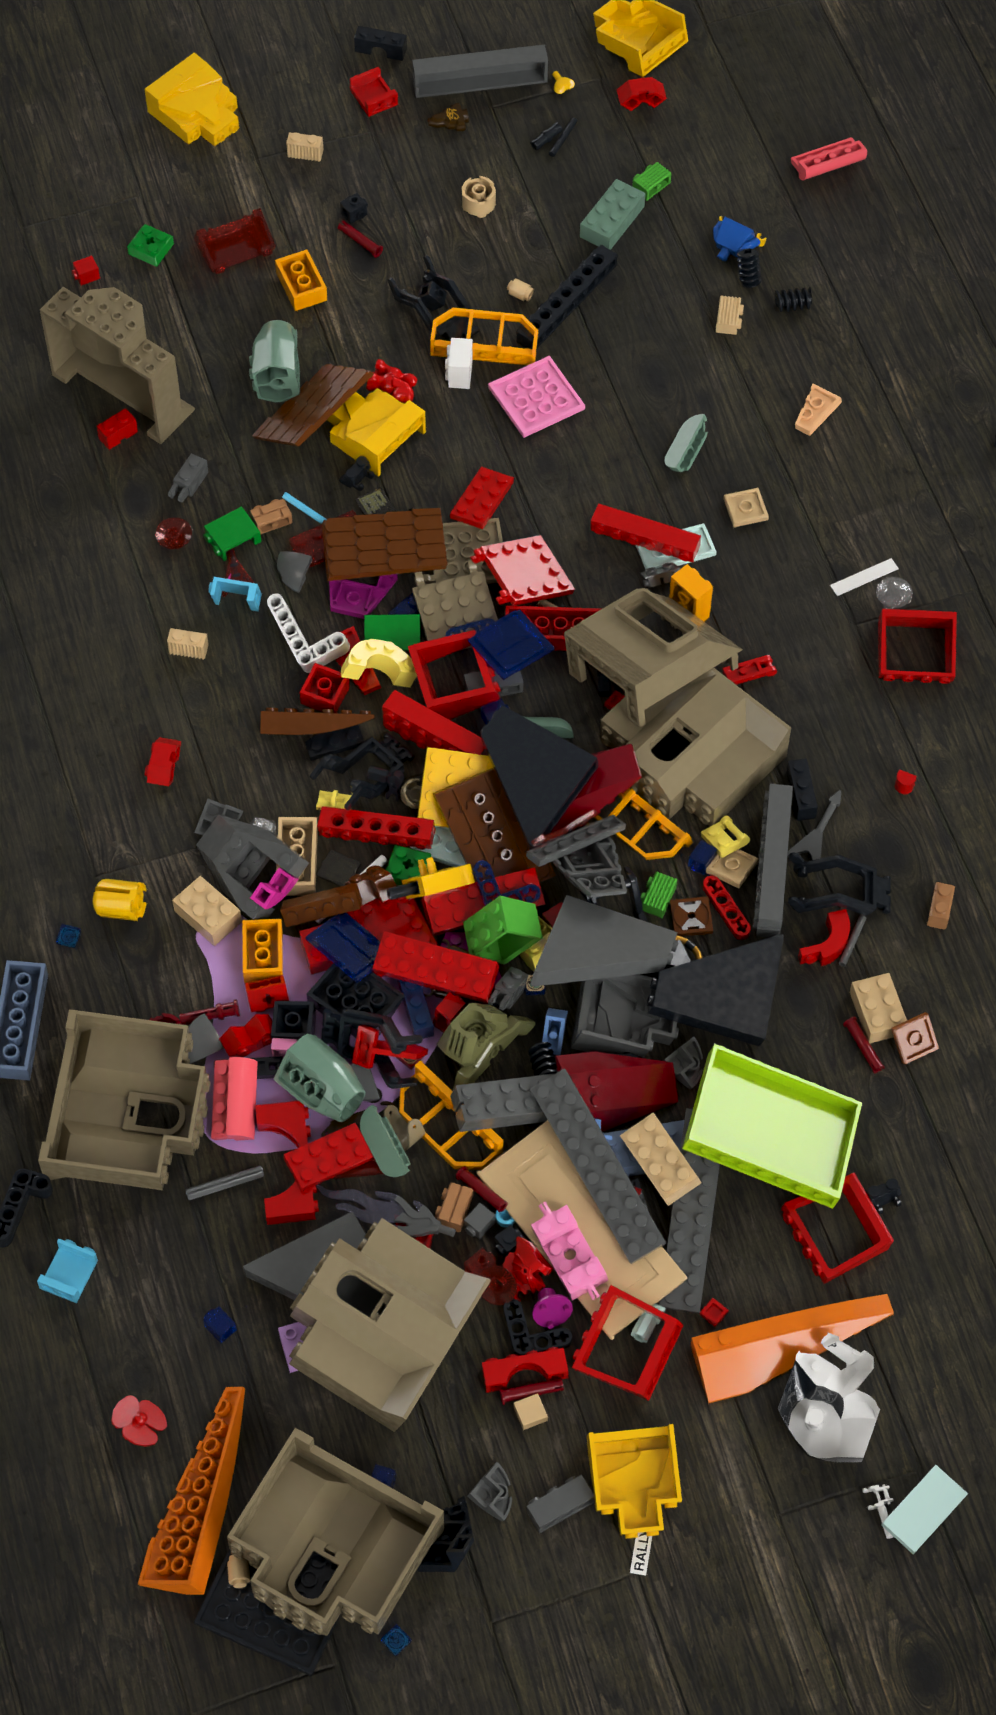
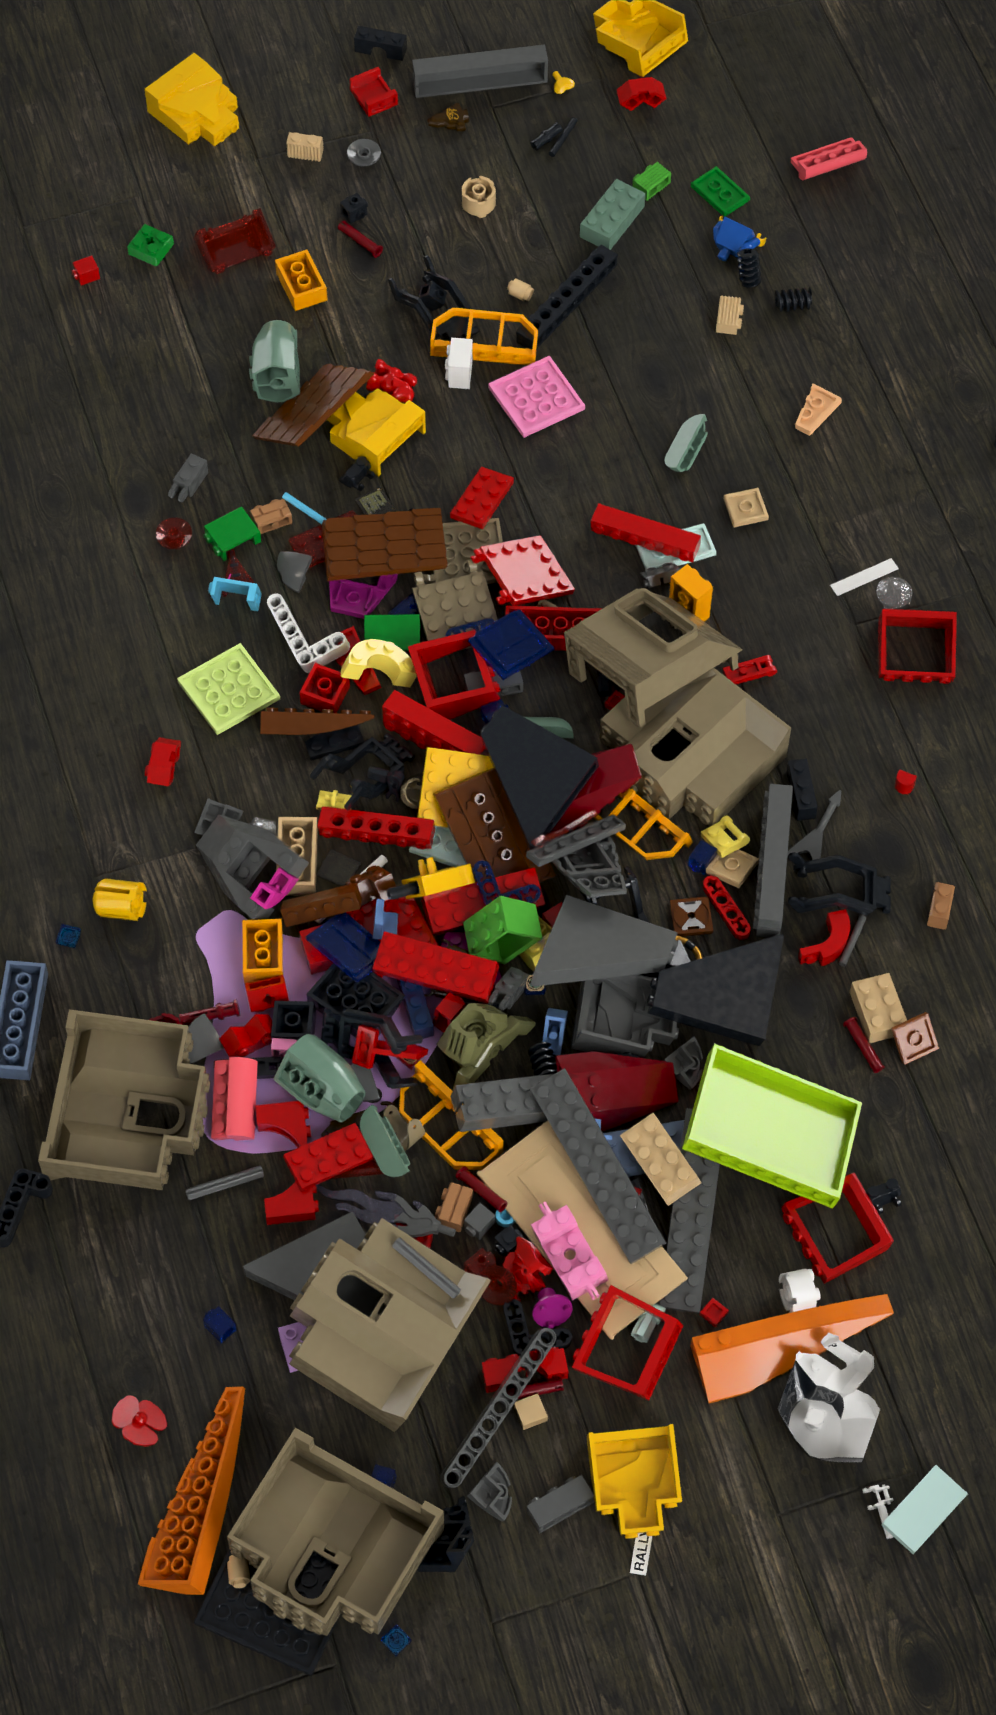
(69, 1271): medium azure panel -> none
(108, 344): dark tan panel -> none
(117, 428): red brick -> none
(187, 643): tan brick -> none
(207, 910): tan brick -> none
(228, 688): none -> yellowish green plate
(363, 152): none -> dark grey dish
(384, 920): none -> medium blue panel
(403, 857): green brick -> none
(426, 1267): none -> dark grey axle
(489, 1413): none -> dark grey beam
(658, 894): bright green brick -> none
(720, 191): none -> green tile
(798, 1290): none -> white brick

